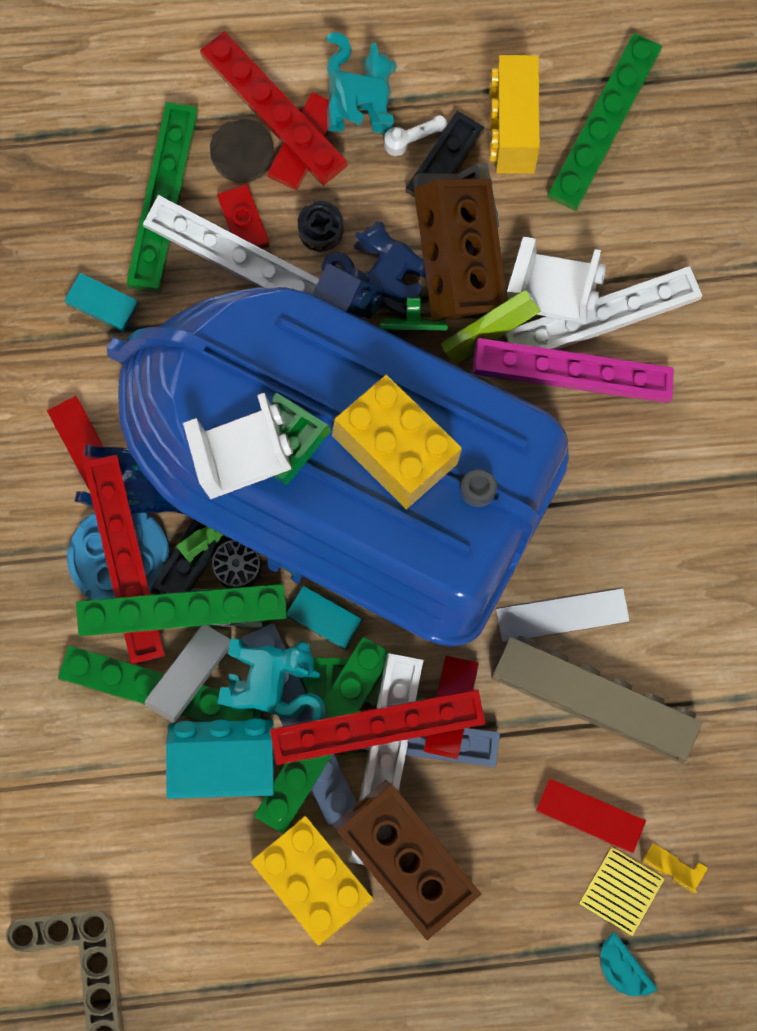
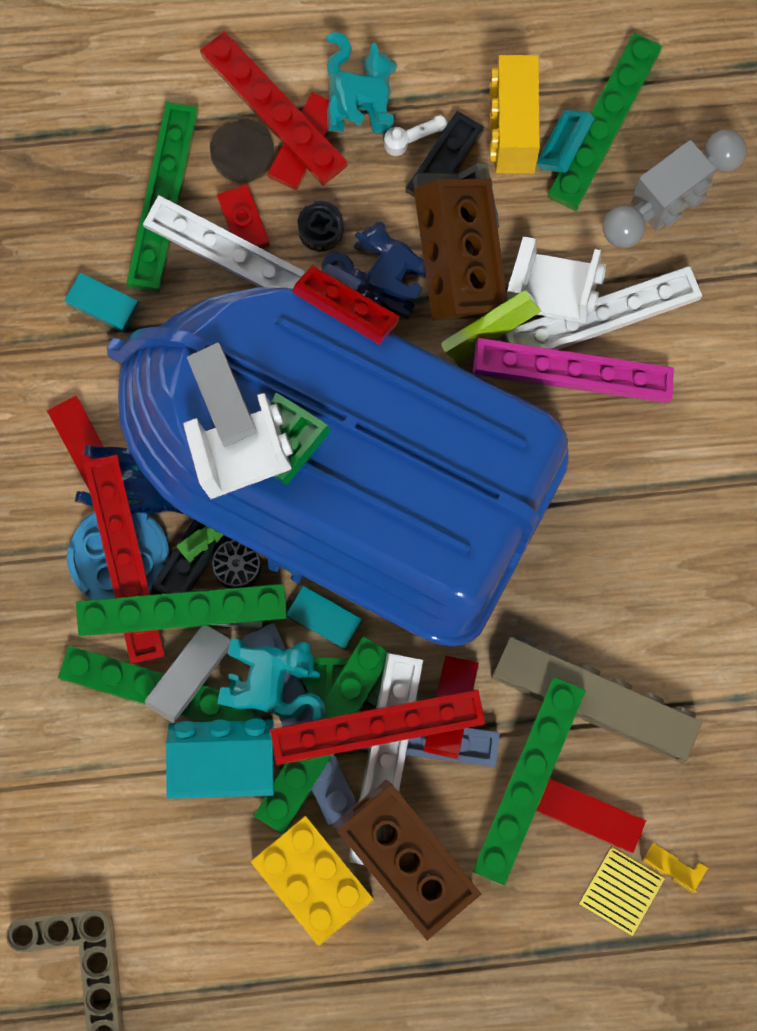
(222, 394): none -> light grey tile
(345, 304): none -> red tile
(396, 441): yellow brick -> none
(413, 319): green piece -> none
(478, 488): dark grey tile -> none
(529, 781): none -> green plate
(563, 615): white sticker -> none
(565, 141): none -> teal tile
(623, 970): teal tile -> none
(673, 187): none -> light grey brick

